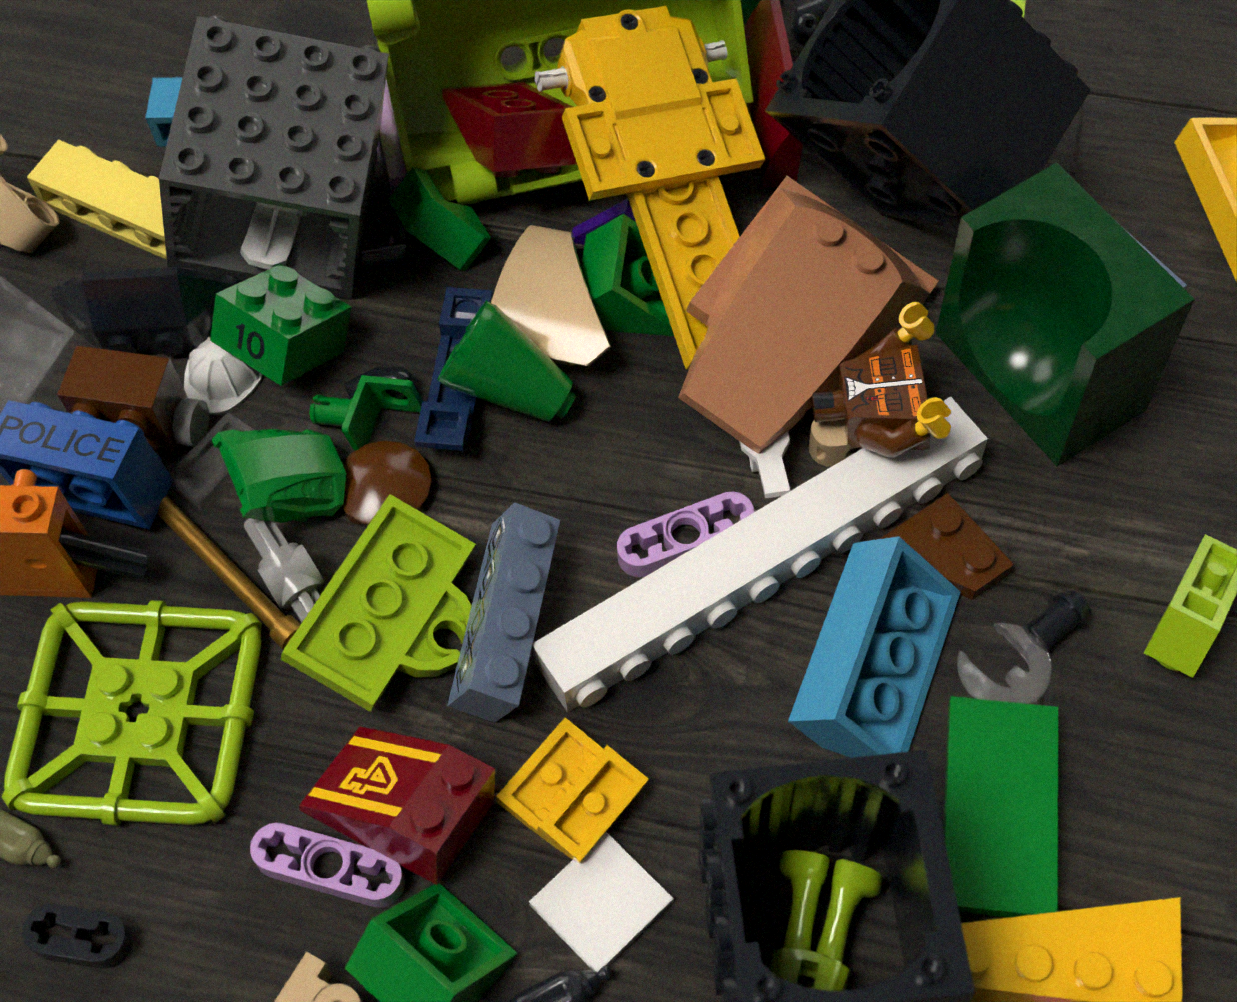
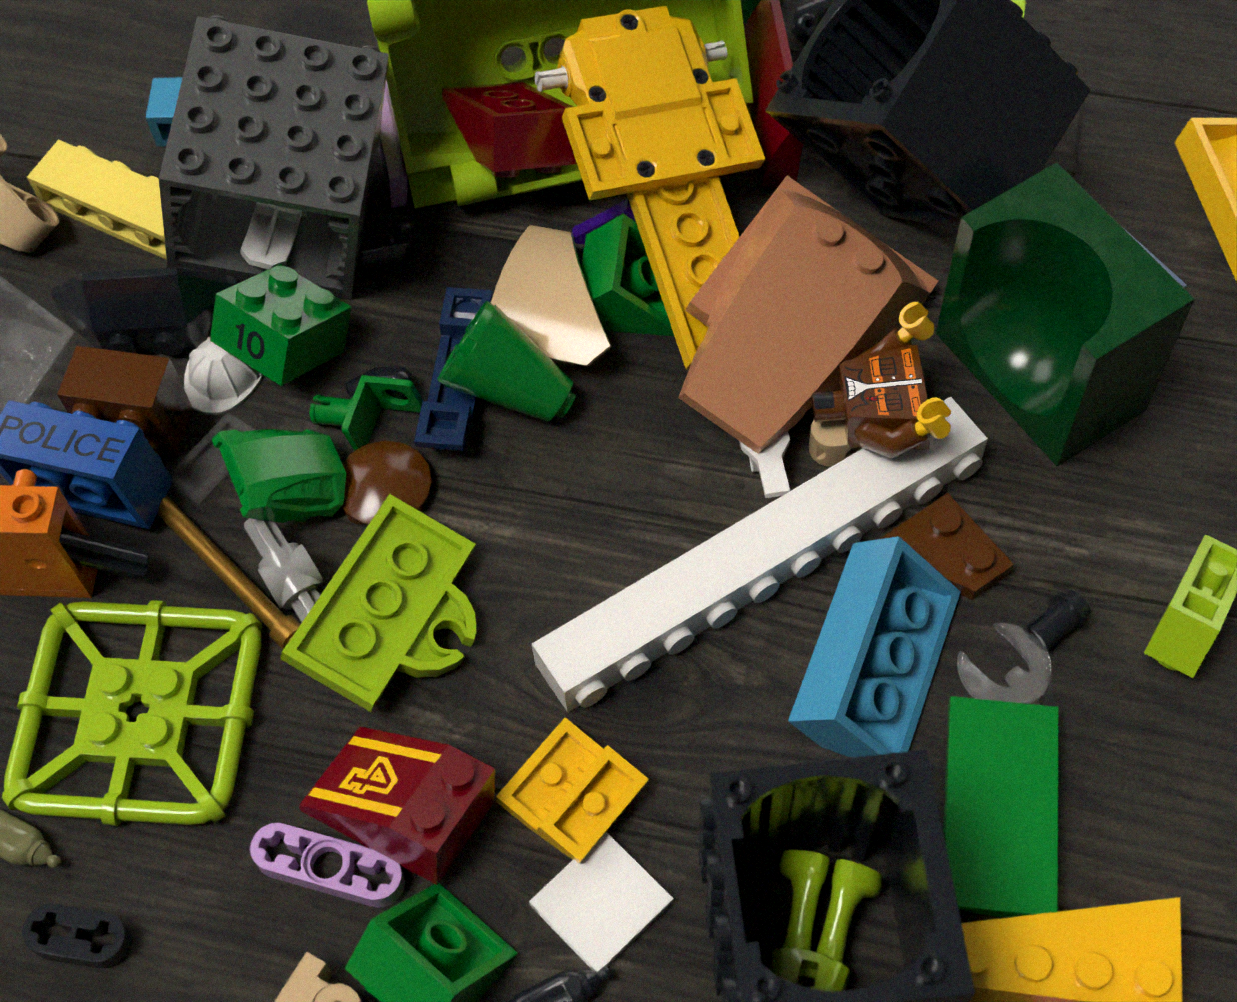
(190, 422): light grey tile -> none
(441, 225): green slope -> none
(504, 614): sand blue brick -> none
(647, 533): lavender beam -> none

